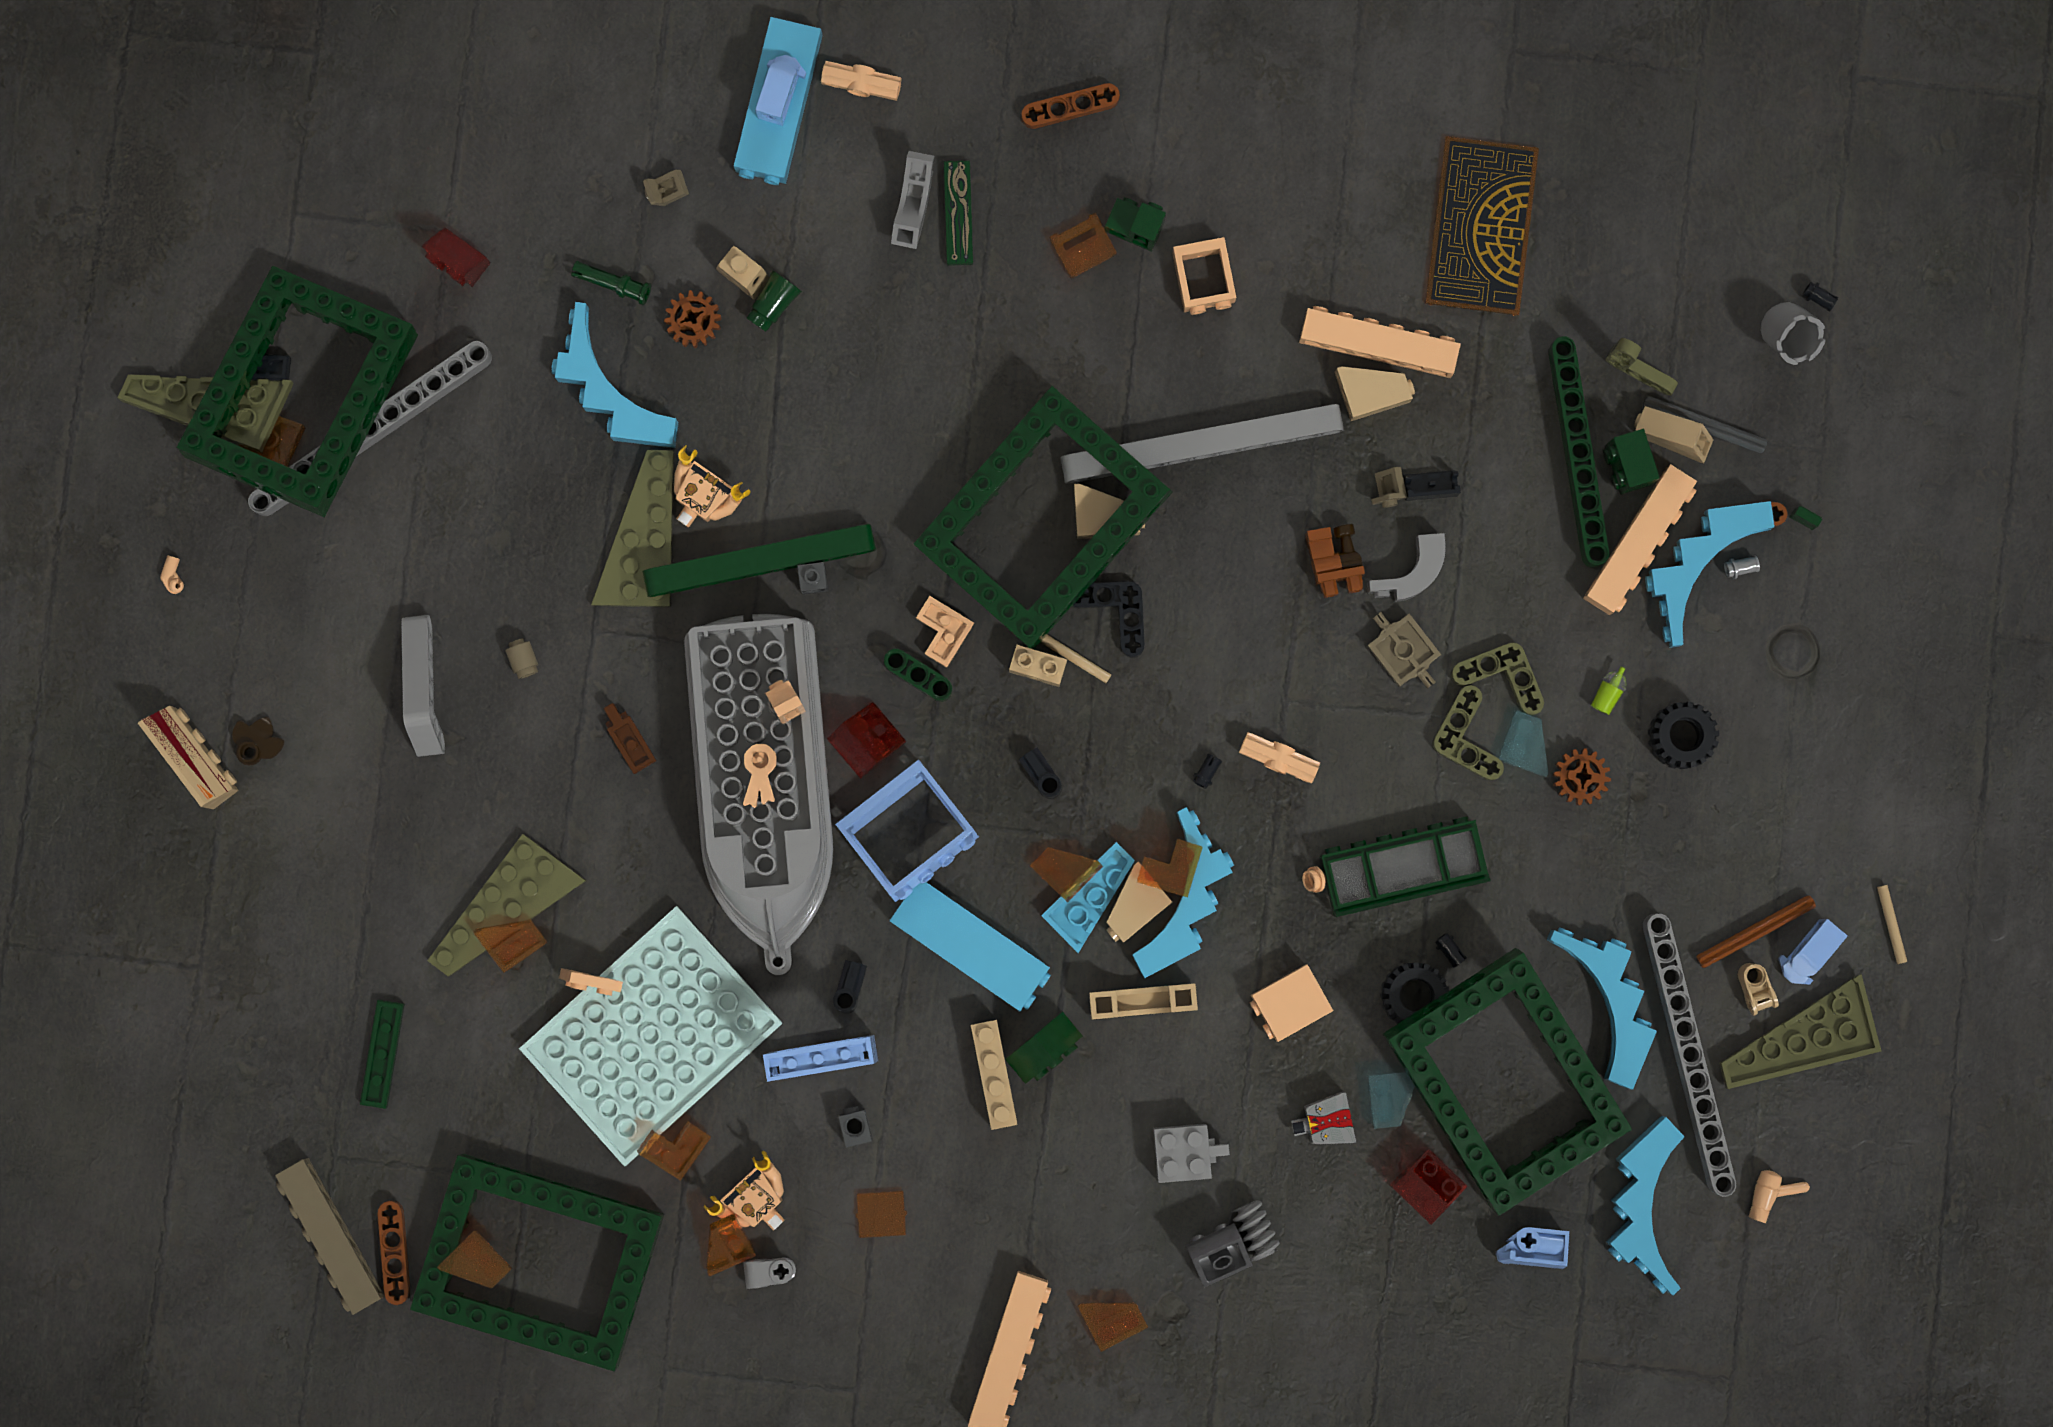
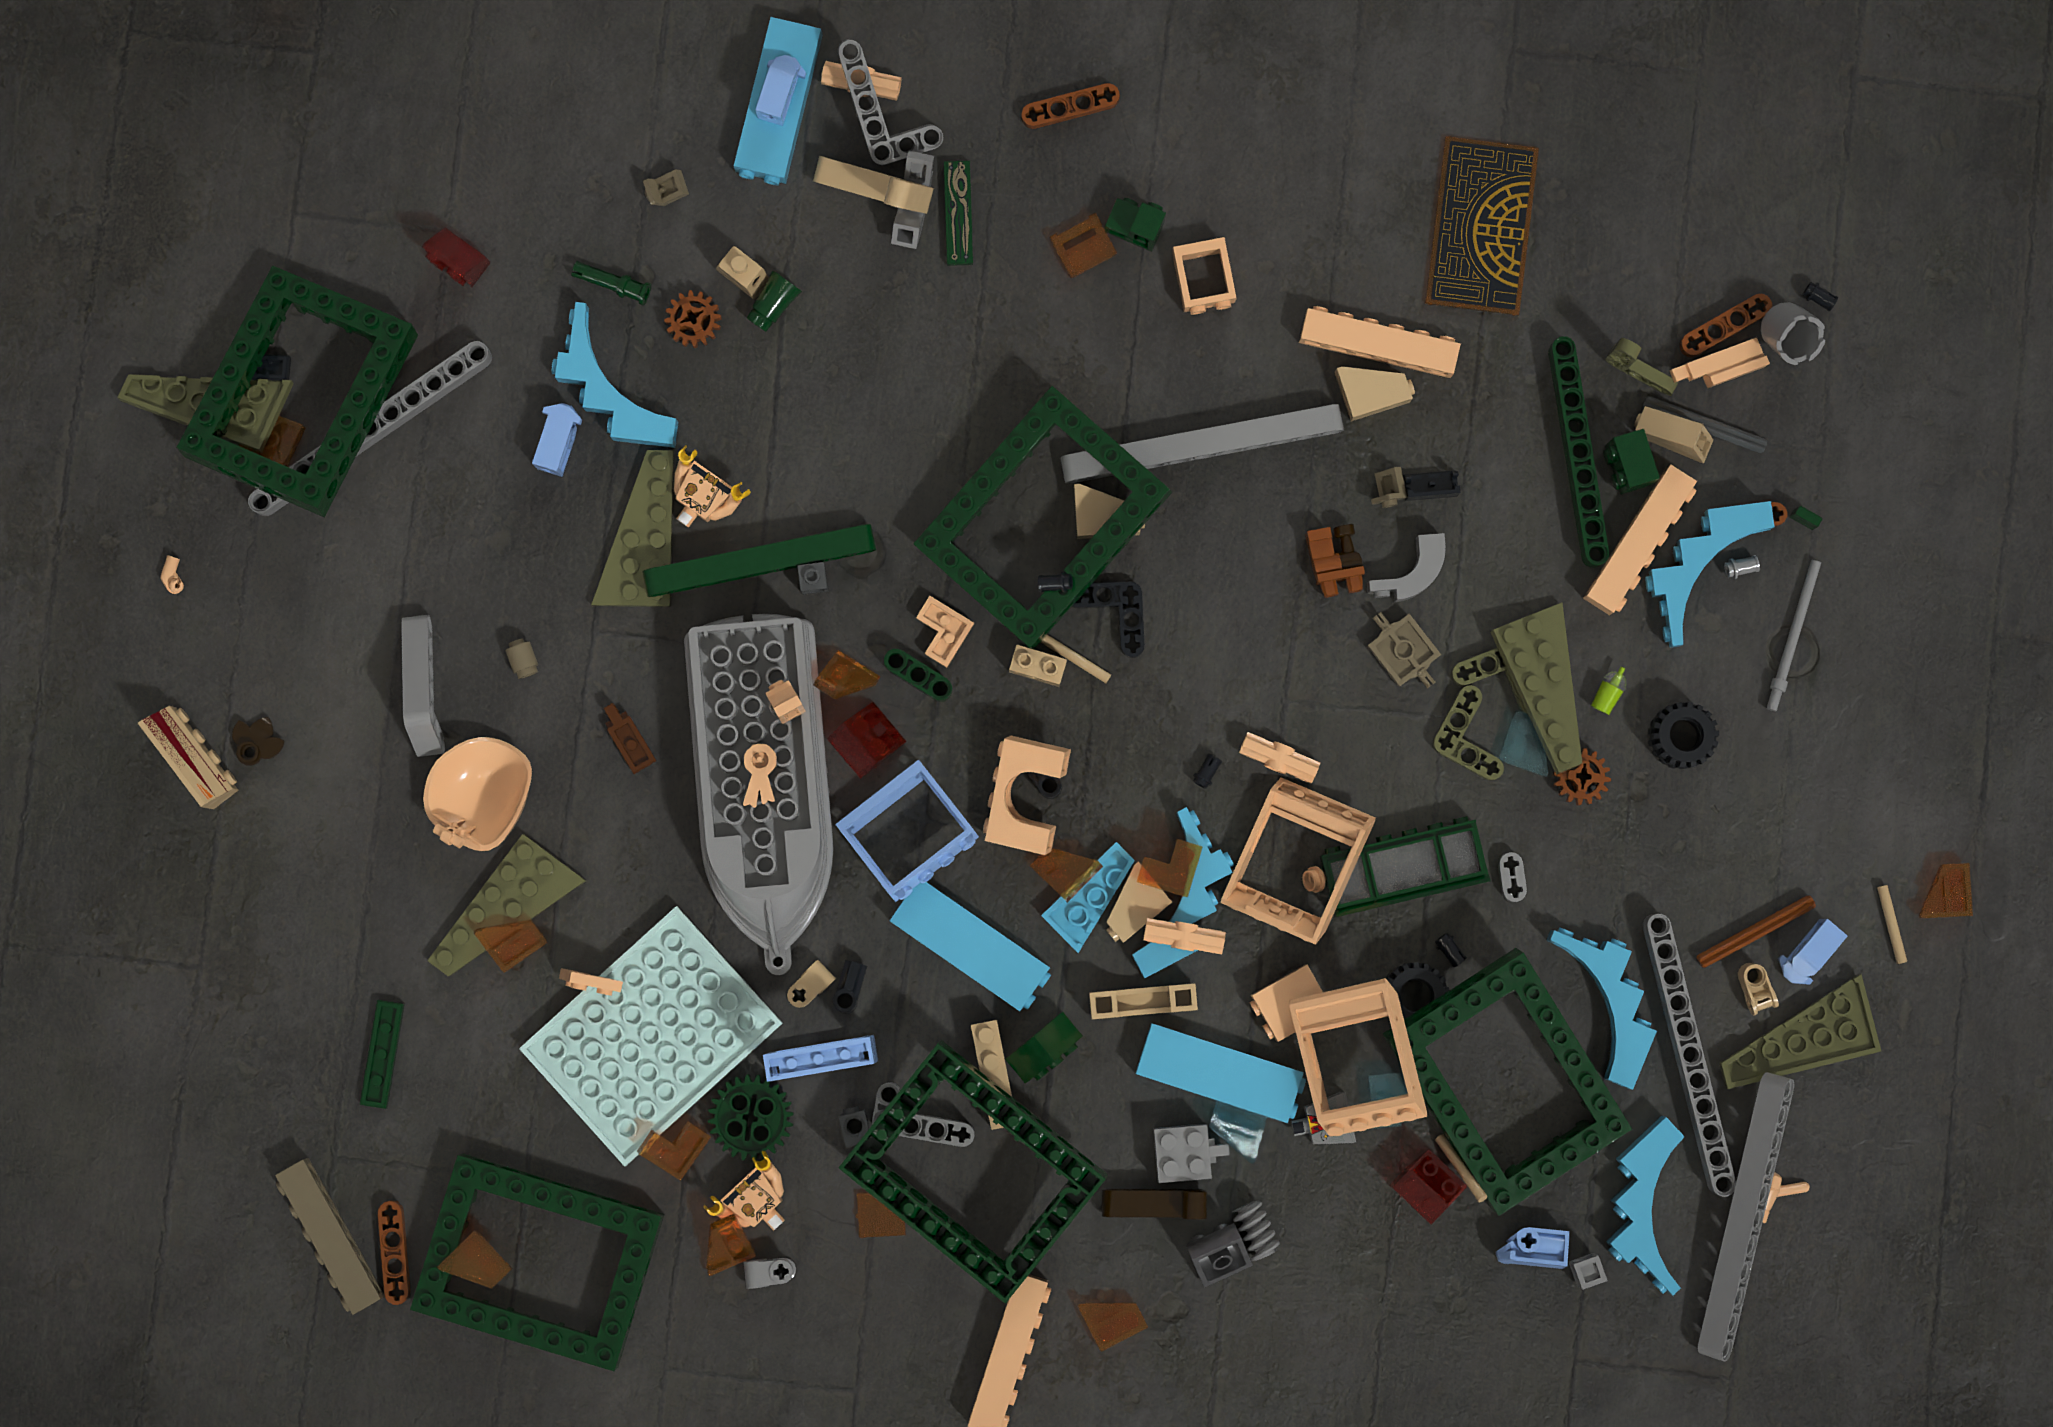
(477, 792): none -> light nougat piece
(556, 438): none -> light blue piece
(727, 1112): none -> dark green gear
(813, 981): none -> tan piece
(844, 677): none -> clear orange wing
(873, 184): none -> tan beam
(874, 113): none -> light grey beam
(924, 1123): none -> light grey beam
(932, 1223): none -> dark green brick
(1005, 824): none -> light nougat arch
(1055, 582): none -> black pin
(1155, 1203): none -> dark brown beam
(1184, 936): none -> light nougat piece
(1220, 1073): none -> medium azure brick
(1238, 1128): none -> clear light blue wing
(1319, 815): none -> light nougat window
(1345, 1008): none -> light nougat window
(1461, 1168): none -> tan bar
(1505, 878): none -> light grey beam
(1541, 671): none -> olive wing
(1587, 1271): none -> light grey brick
(1724, 323): none -> dark orange beam
(1724, 364): none -> light nougat piece
(1746, 1216): none -> light grey beam
(1779, 683): none -> light grey bar
(1949, 893): none -> clear orange wing

